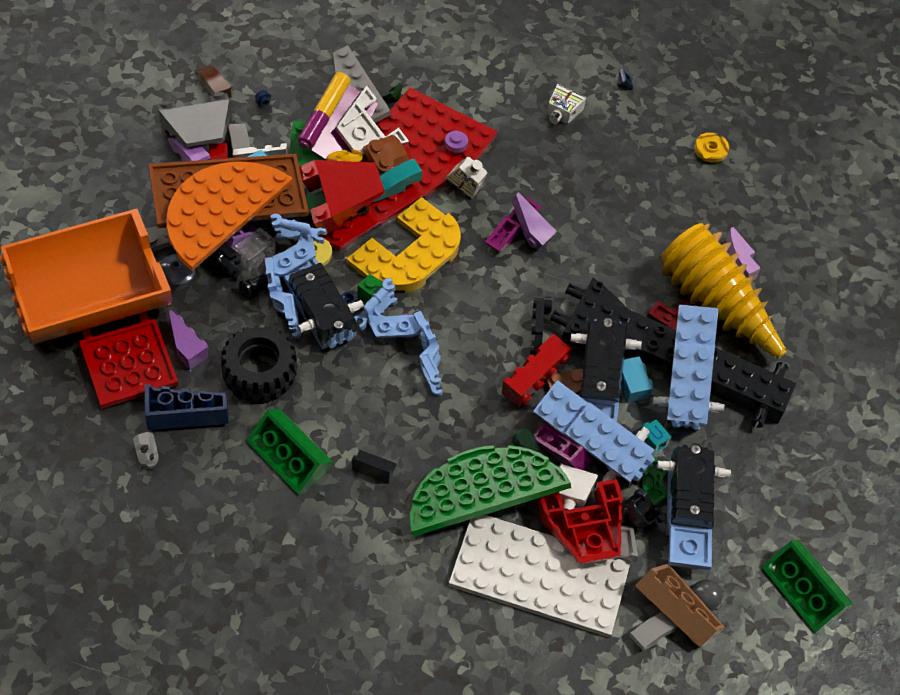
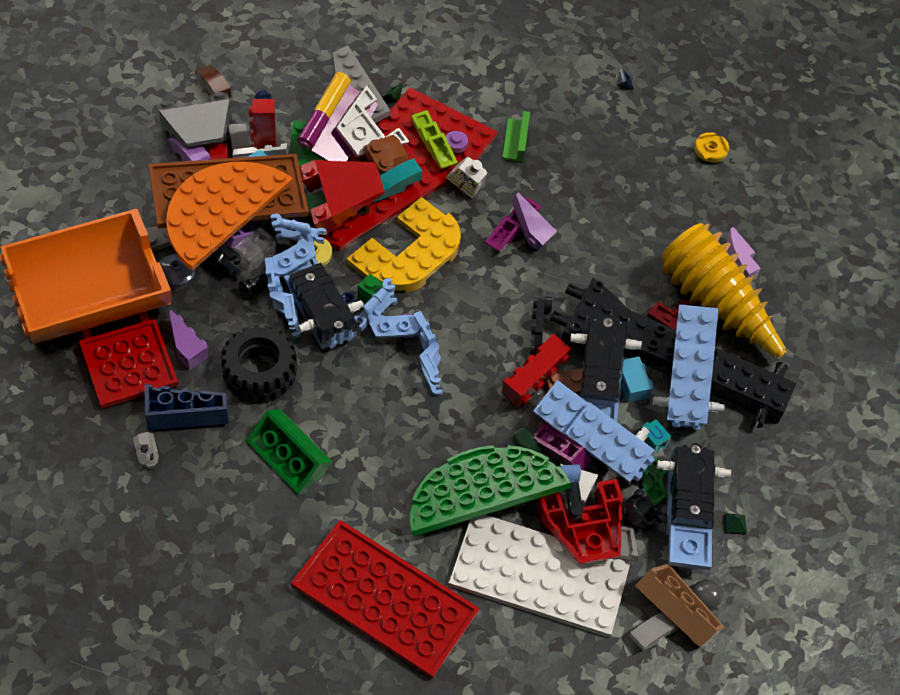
(263, 123): none -> red wedge
(343, 155): yellow plate -> none
(373, 466): black panel -> none
(385, 598): none -> red plate
(434, 140): none -> lime slope
(516, 138): none -> bright green panel
(565, 105): white torso -> none
(573, 494): none -> black piece
(735, 523): none -> dark green slope
(807, 585): green slope -> none

